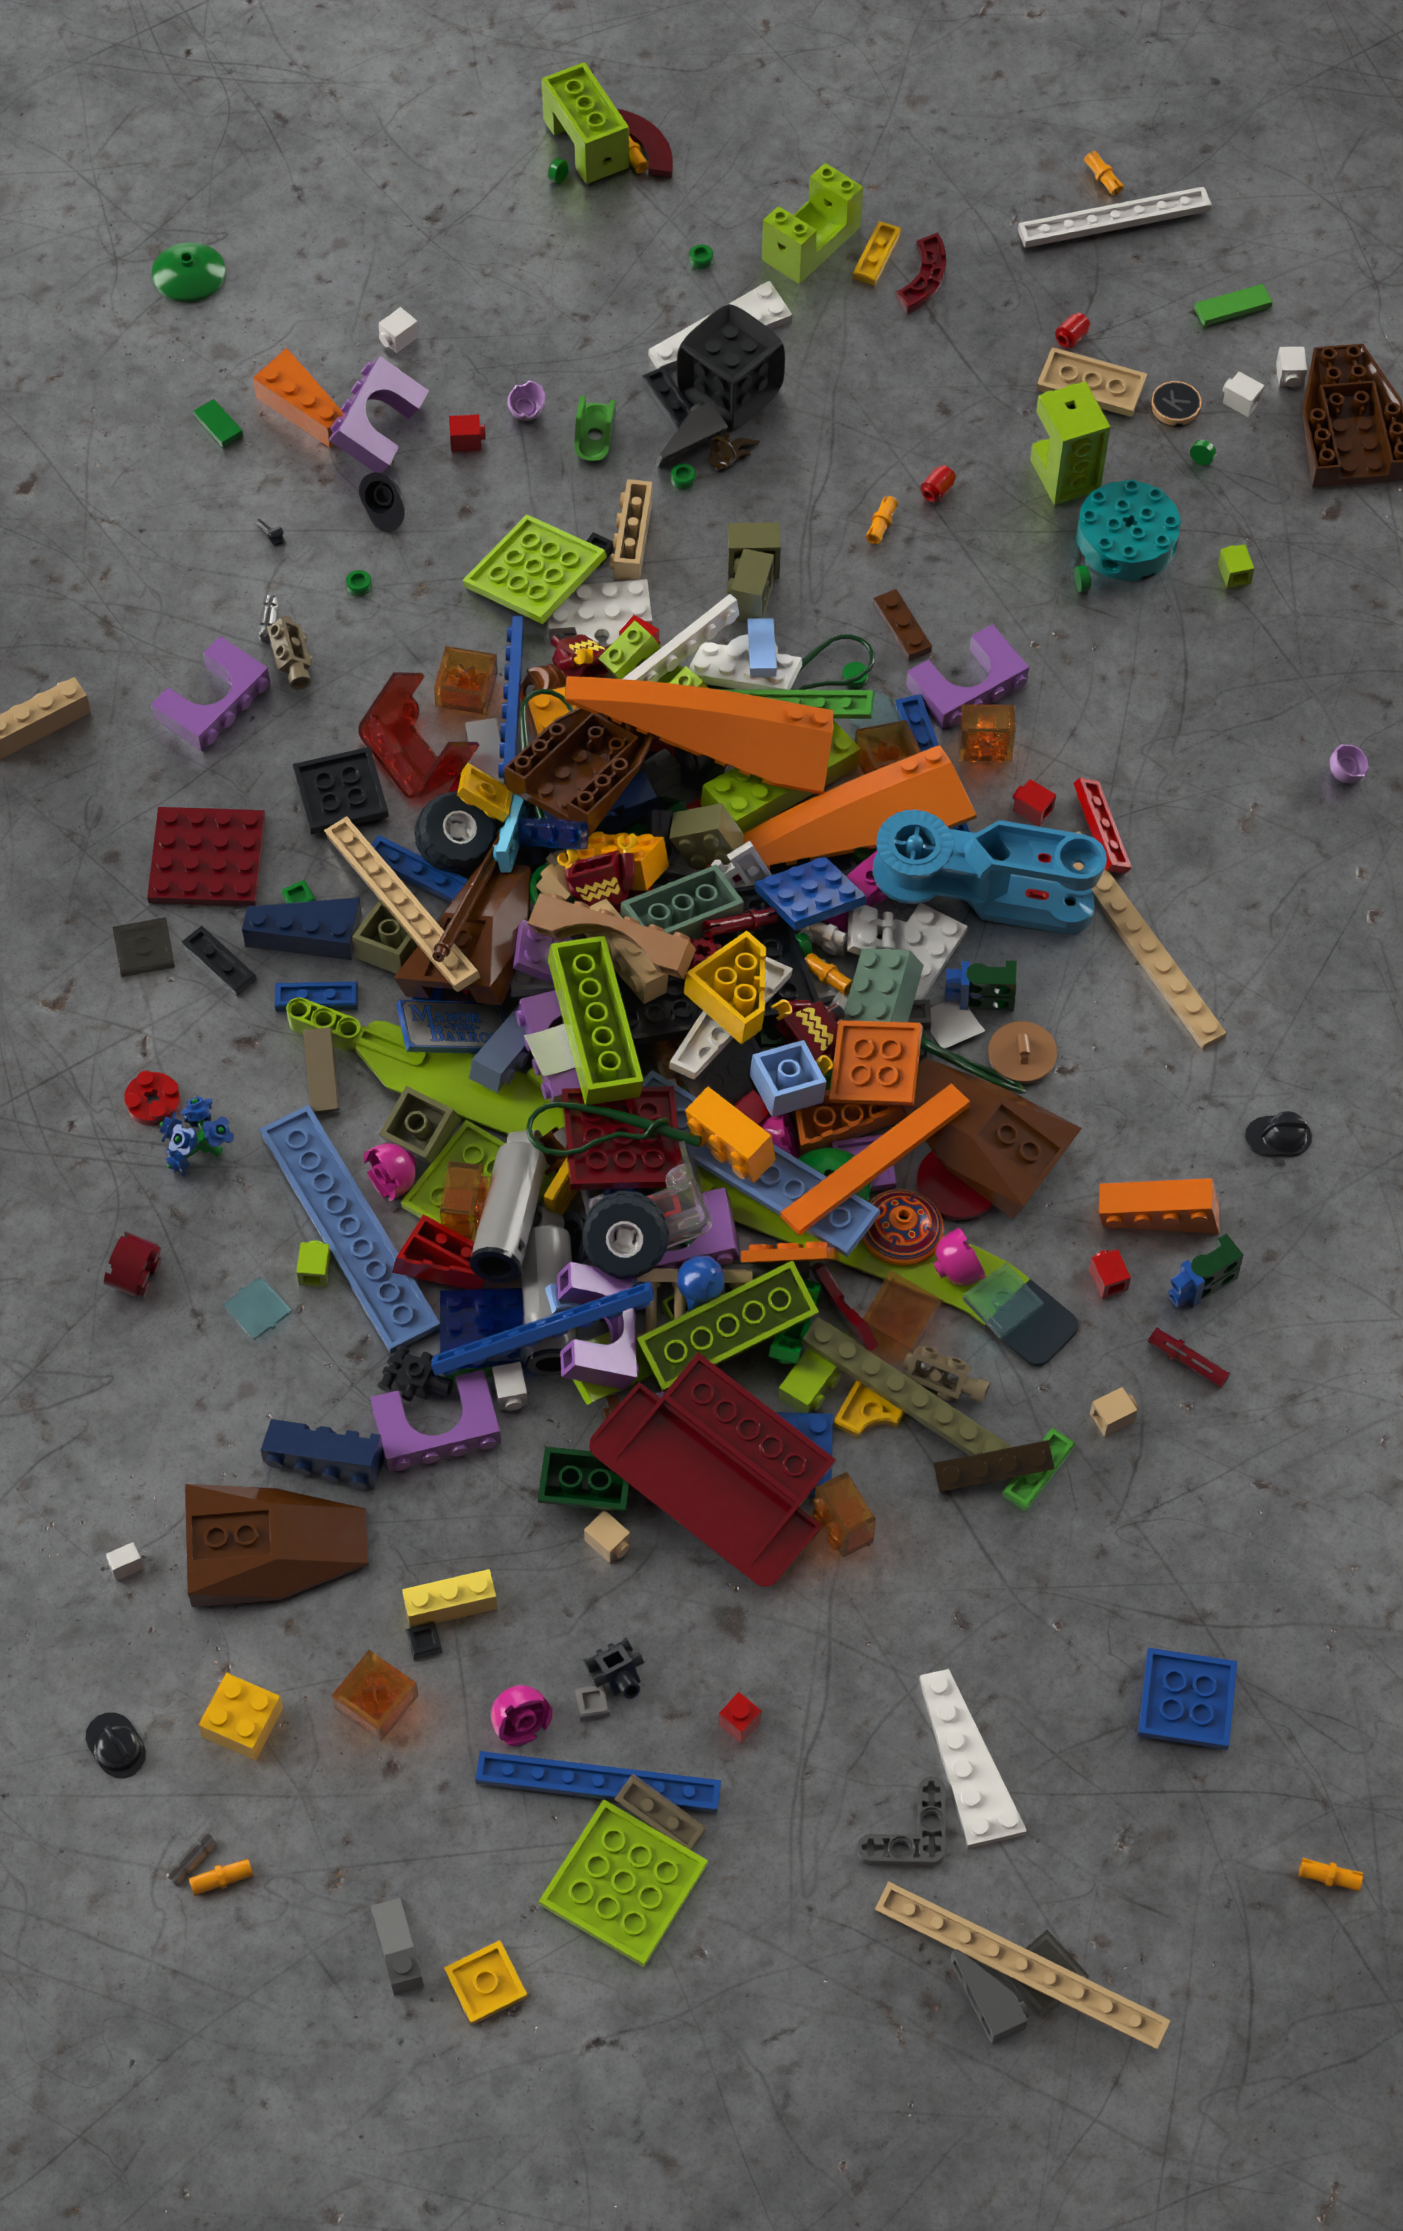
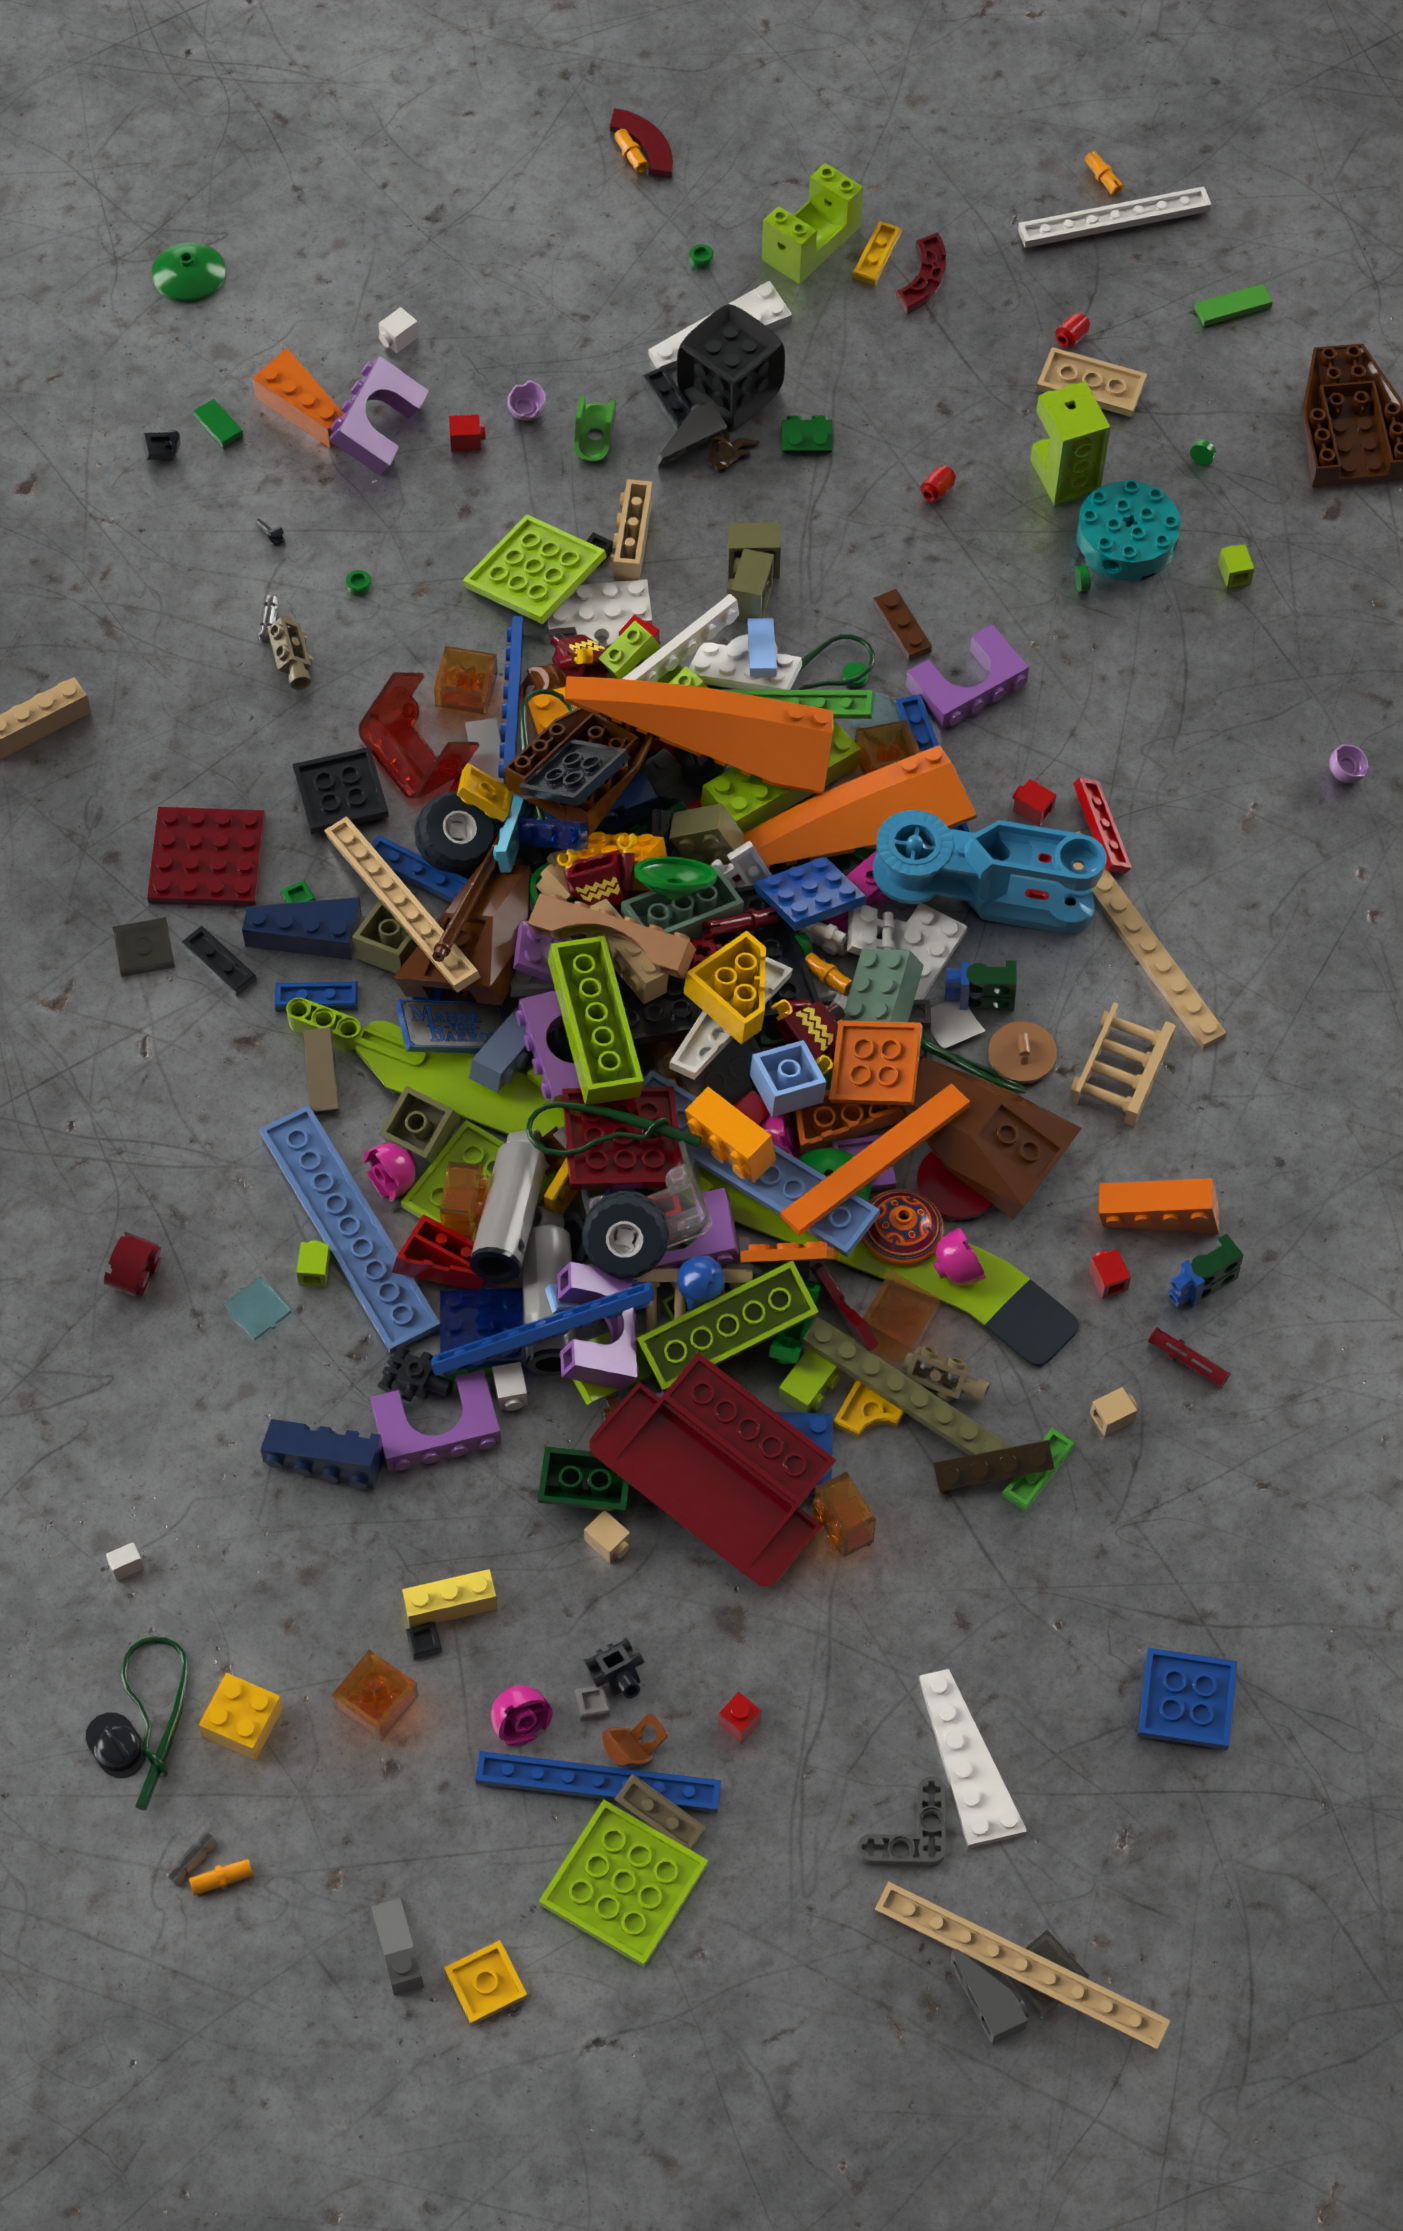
(147, 1084): red plate -> none
(157, 1760): none -> dark green piece
(161, 445): none -> black plate
(188, 1142): blue plant -> none
(203, 723): medium lavender arch -> none
(267, 1543): reddish brown wedge -> none
(382, 501): black piece -> none
(551, 1050): white sticker -> none
(558, 170): green tile -> none
(574, 772): none -> black plate
(581, 107): lime piece -> none
(625, 1745): none -> dark orange piece
(675, 876): none -> green dish
(683, 476): green tile -> none
(807, 435): none -> green bracket
(881, 520): light orange pin -> none
(986, 733): clear orange brick -> none
(1003, 1301): clear light blue plate -> none
(1140, 1083): none -> tan fence
(1176, 403): black tile -> none
(1242, 393): white brick -> none
(1279, 1134): black piece -> none
(1291, 366): white brick -> none
(1330, 1874): light orange pin -> none

